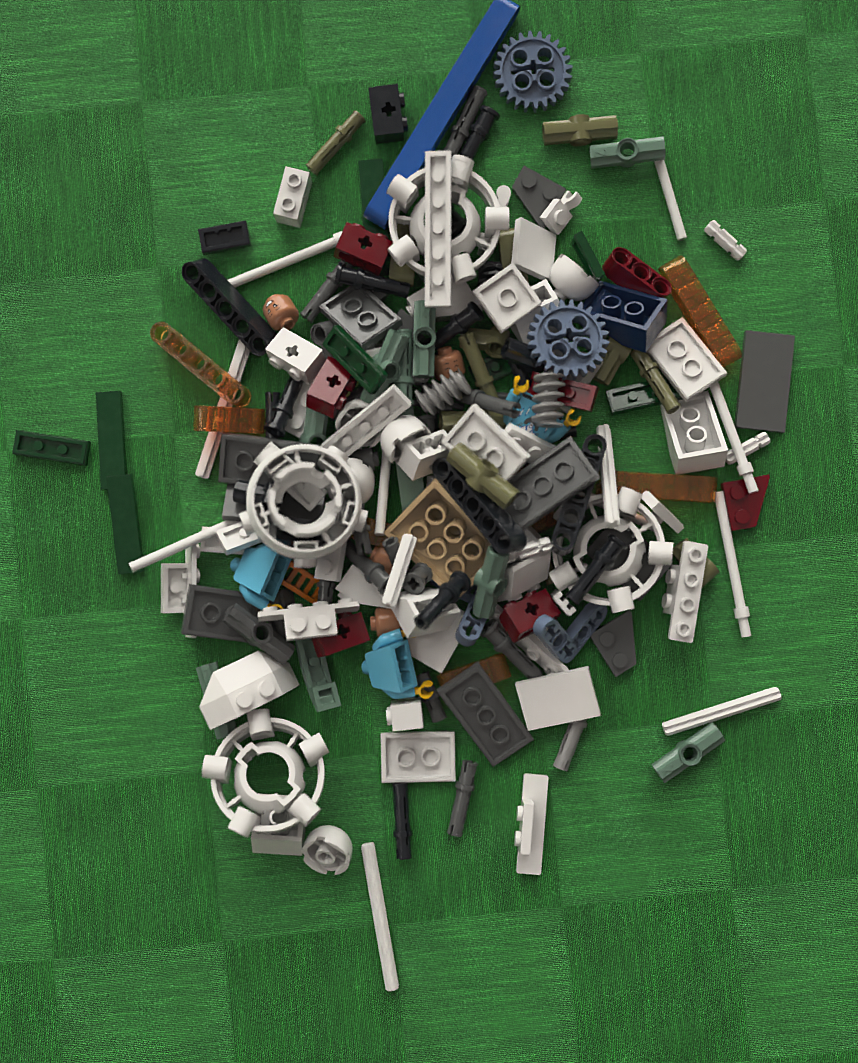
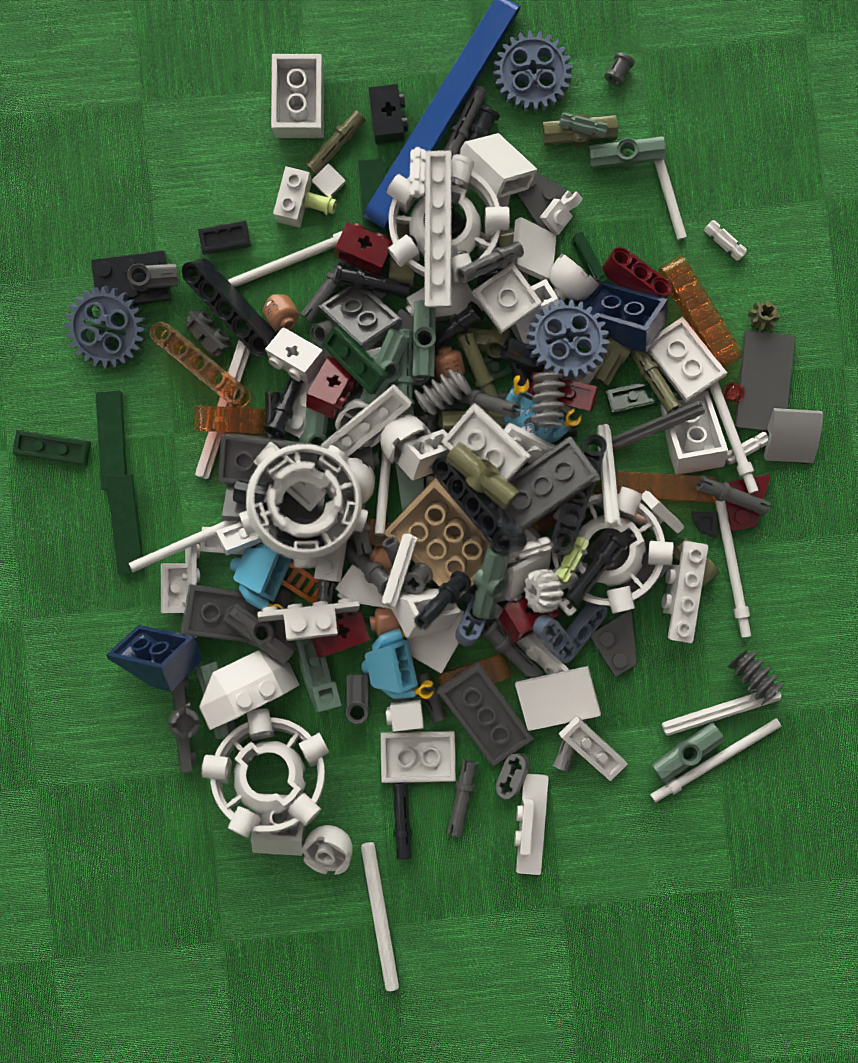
(110, 305): none -> sand blue gear
(113, 274): none -> black plate
(156, 276): none -> dark grey piece
(157, 656): none -> dark blue slope
(184, 725): none -> dark grey plate
(201, 324): none -> dark grey hinge
(297, 96): none -> white brick
(320, 203): none -> yellowish green pin
(328, 181): none -> white tile
(357, 695): none -> dark grey piece
(417, 173): none -> white axle
(497, 259): none -> dark grey pin
(499, 164): none -> white brick
(517, 778): none -> dark grey beam
(543, 590): none -> white gear
(572, 560): none -> yellowish green axle
(583, 125): none -> sand green axle
(593, 748): none -> white plate
(619, 68): none -> dark grey bush
(658, 425): none -> dark grey axle
(674, 785): none -> white bar
(705, 522): none -> black tile
(724, 492): none -> dark grey pin
(733, 392): none -> clear red hinge
(756, 675): none -> dark grey piece
(759, 311): none -> olive gear
(793, 435): none -> light grey slope

